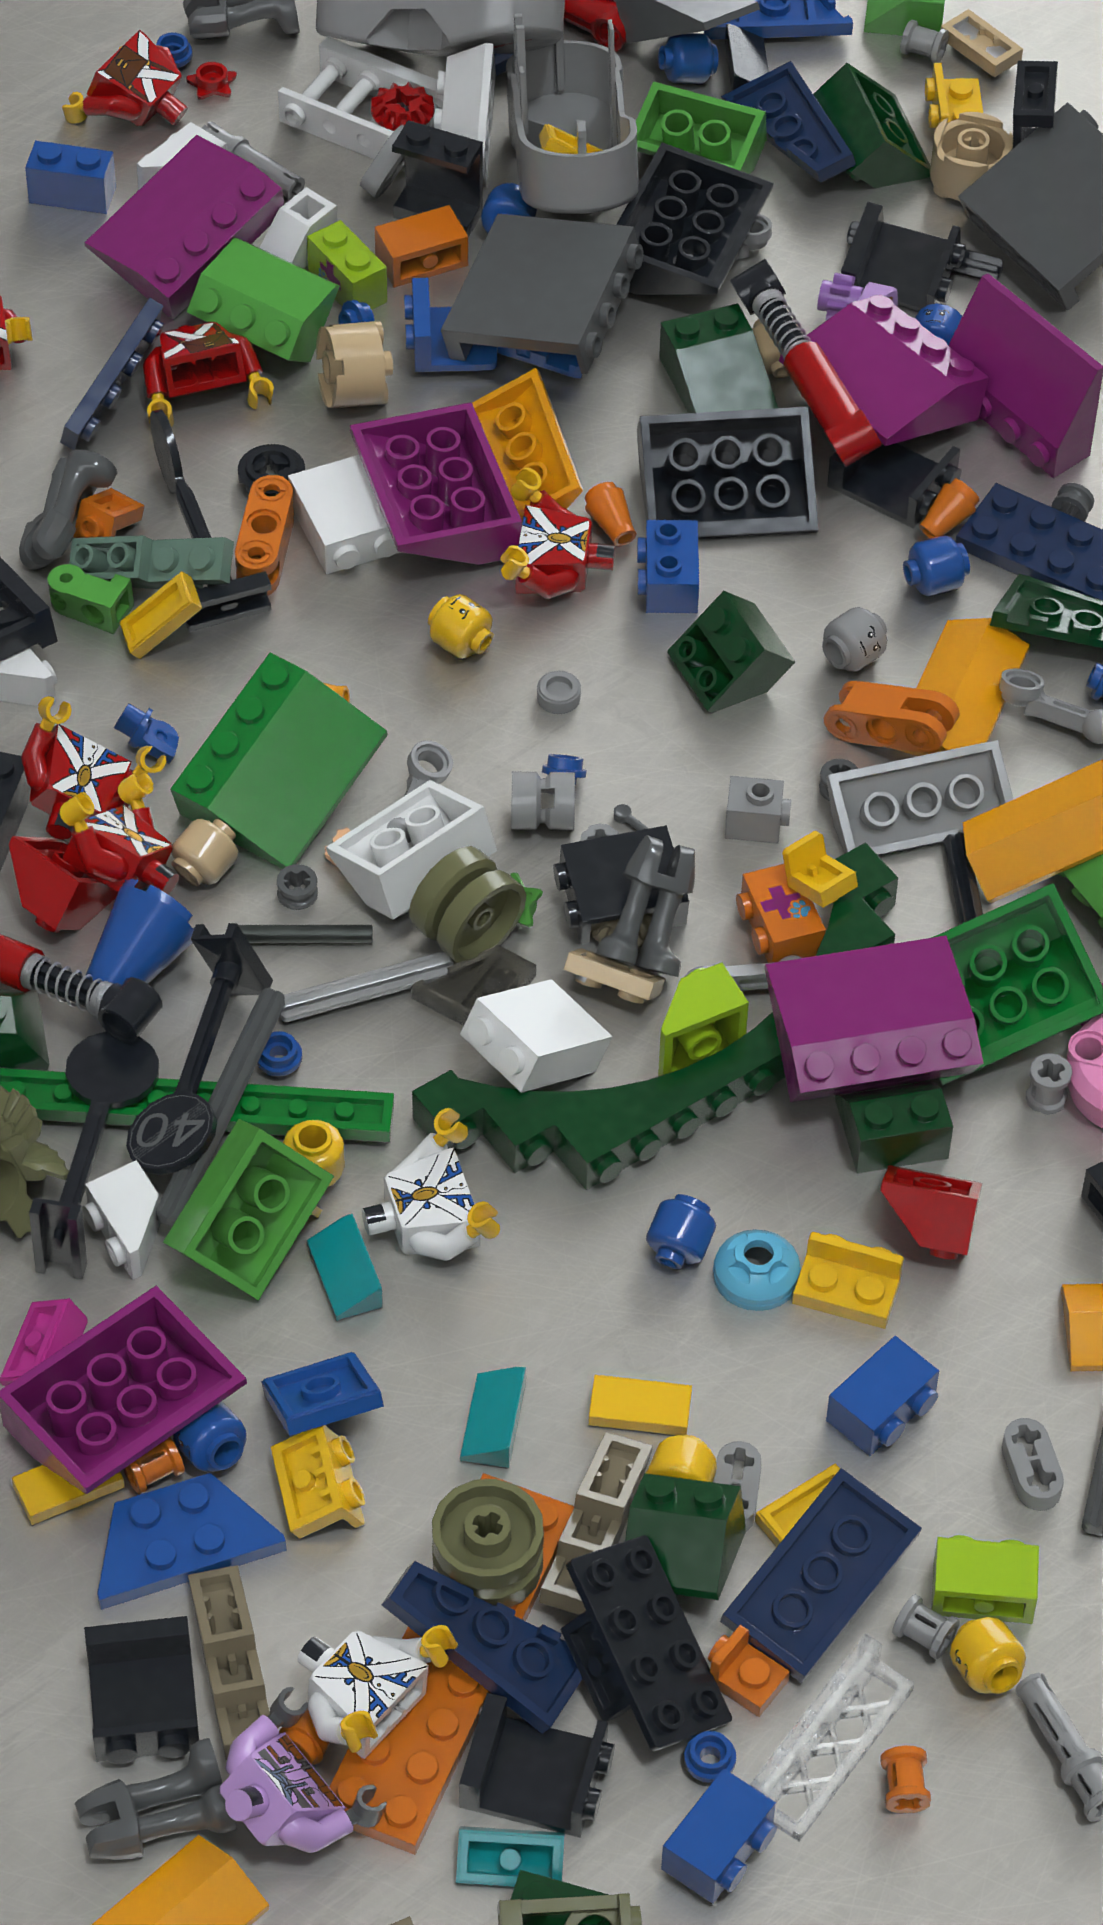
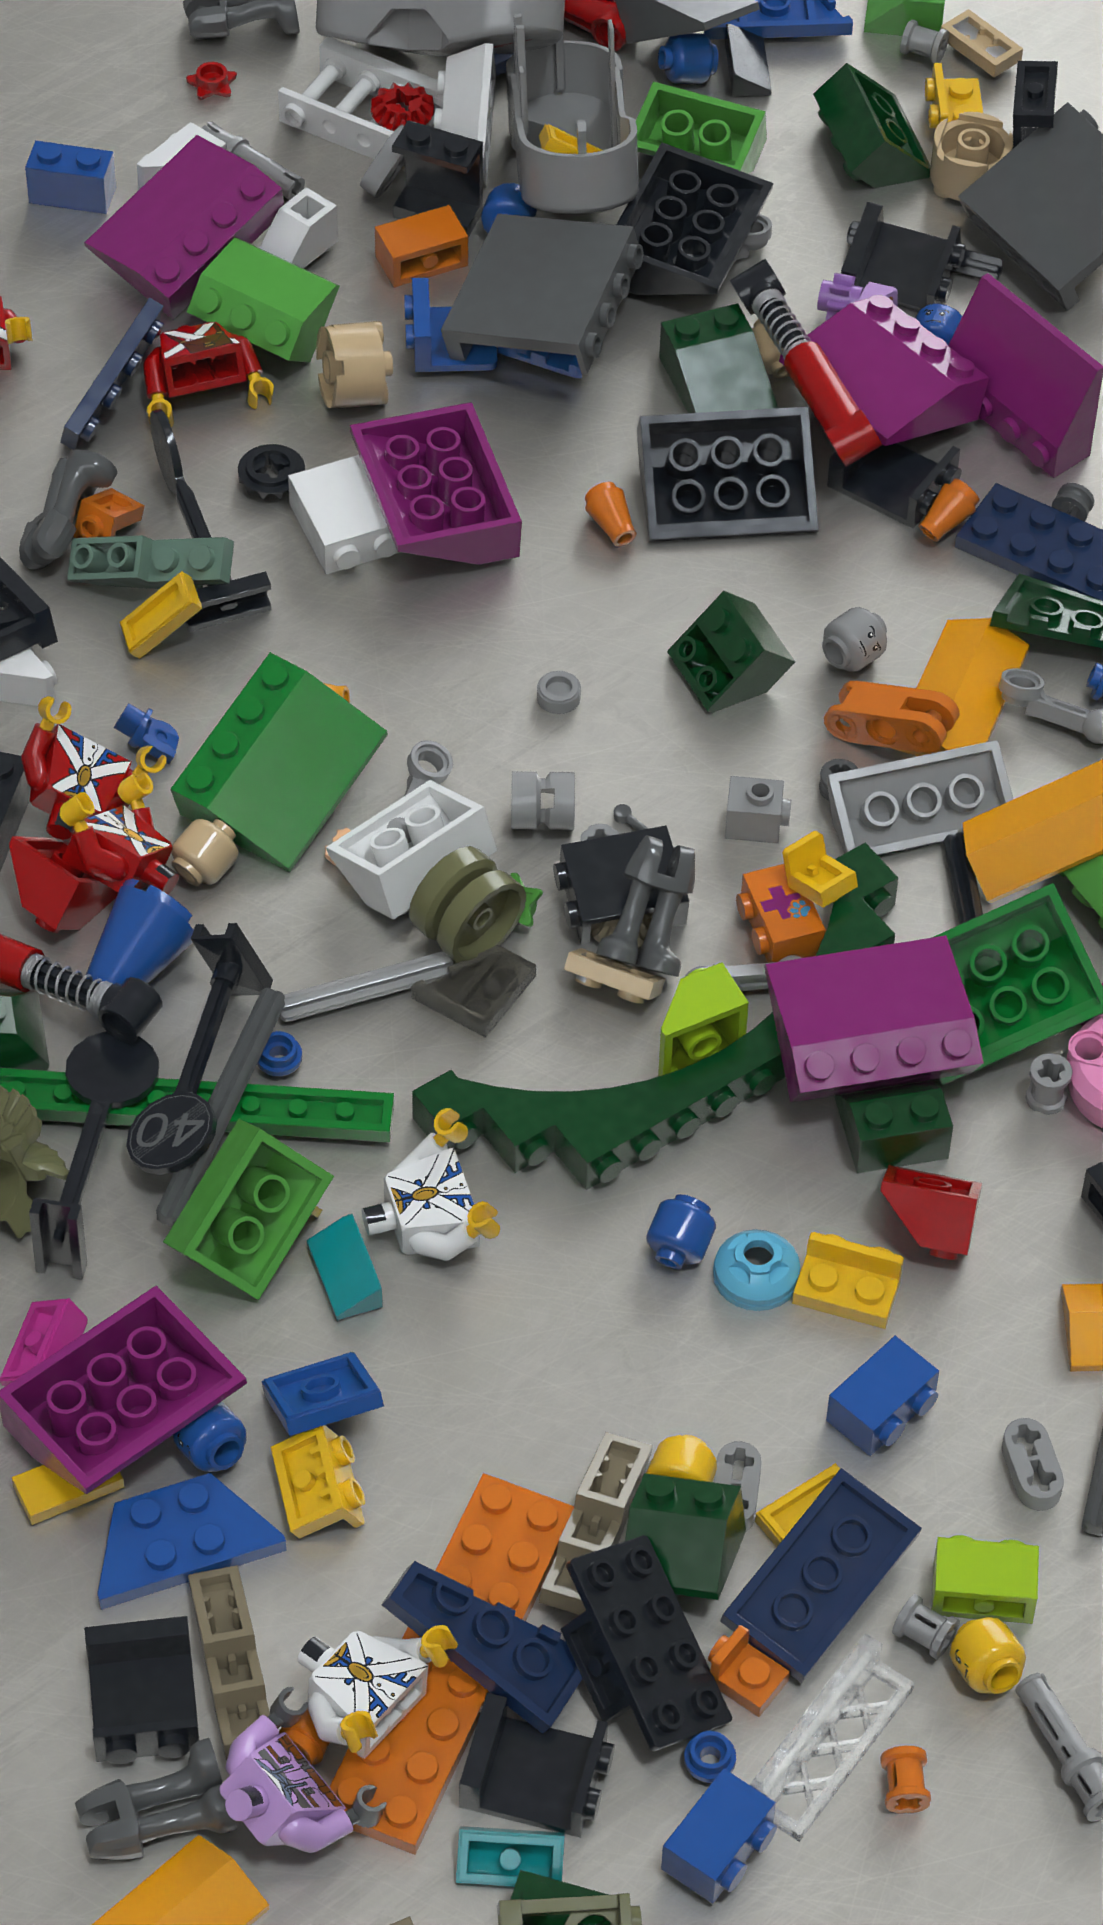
(89, 597): bright green leg -> none
(125, 1211): white slope -> none
(132, 86): red torso -> none
(154, 1465): orange bush -> none
(179, 47): blue plate -> none
(265, 530): orange piece -> none
(296, 876): dark grey bush -> none
(308, 933): pearl dark grey bar -> none
(320, 1144): yellow head -> none
(347, 261): lime brick -> none
(355, 312): blue plate -> none
(460, 626): yellow head -> none
(489, 1540): olive wheel -> none
(494, 1417): teal slope -> none
(527, 435): light orange slope -> none
(536, 1035): white brick -> none
(552, 545): torso -> none
(565, 763): blue plate -> none
(640, 1405): yellow tile -> none
(670, 566): blue brick -> none
(796, 121): dark blue wing -> none
(936, 565): blue head -> none

